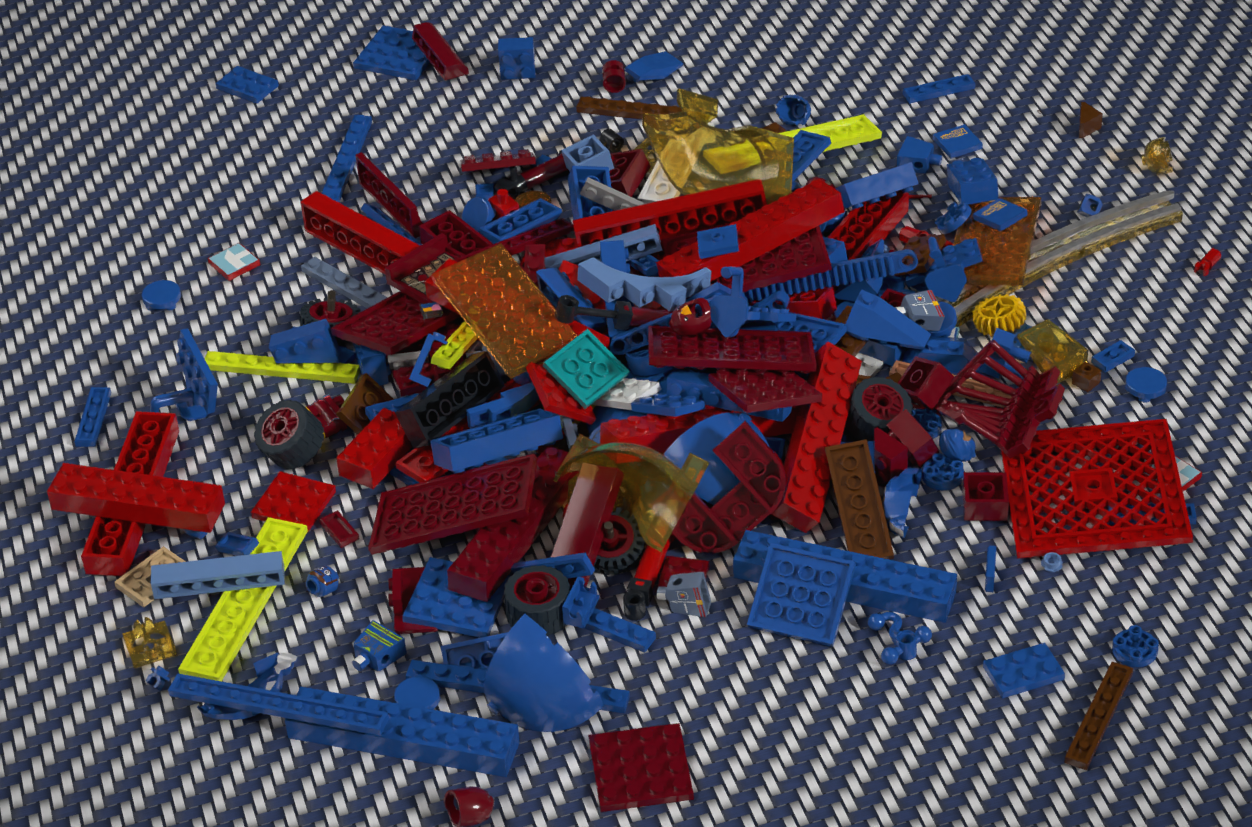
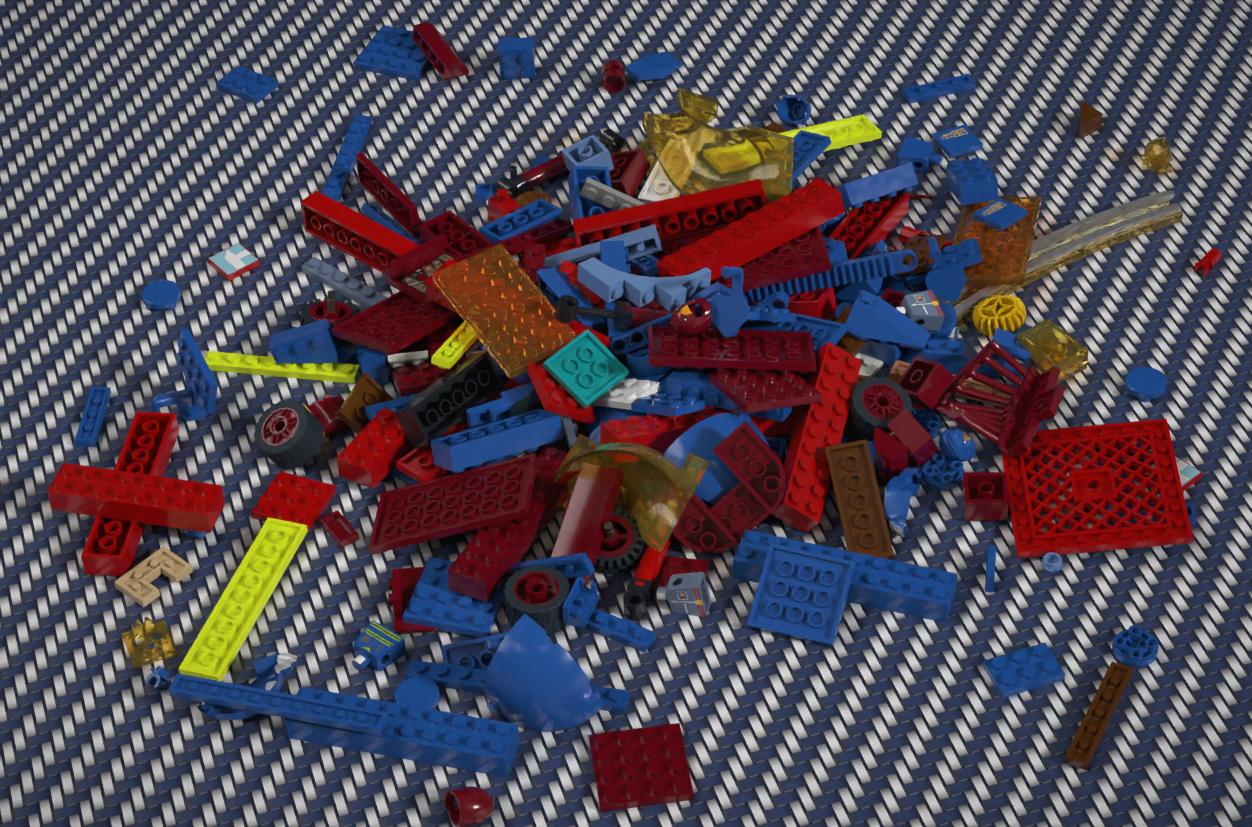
(217, 575): medium blue brick -> none
(236, 544): blue tile -> none
(322, 581): blue head -> none
(415, 375): blue panel -> none
(431, 310): tile -> none
(478, 213): blue tile -> none
(505, 159): dark red plate -> none
(621, 108): reddish brown plate -> none
(717, 241): blue plate -> none
(905, 640): blue piece -> none
(954, 218): blue tile -> none
(1086, 377): reddish brown plate -> none
(1089, 205): blue rock -> none
(1113, 356): blue plate -> none

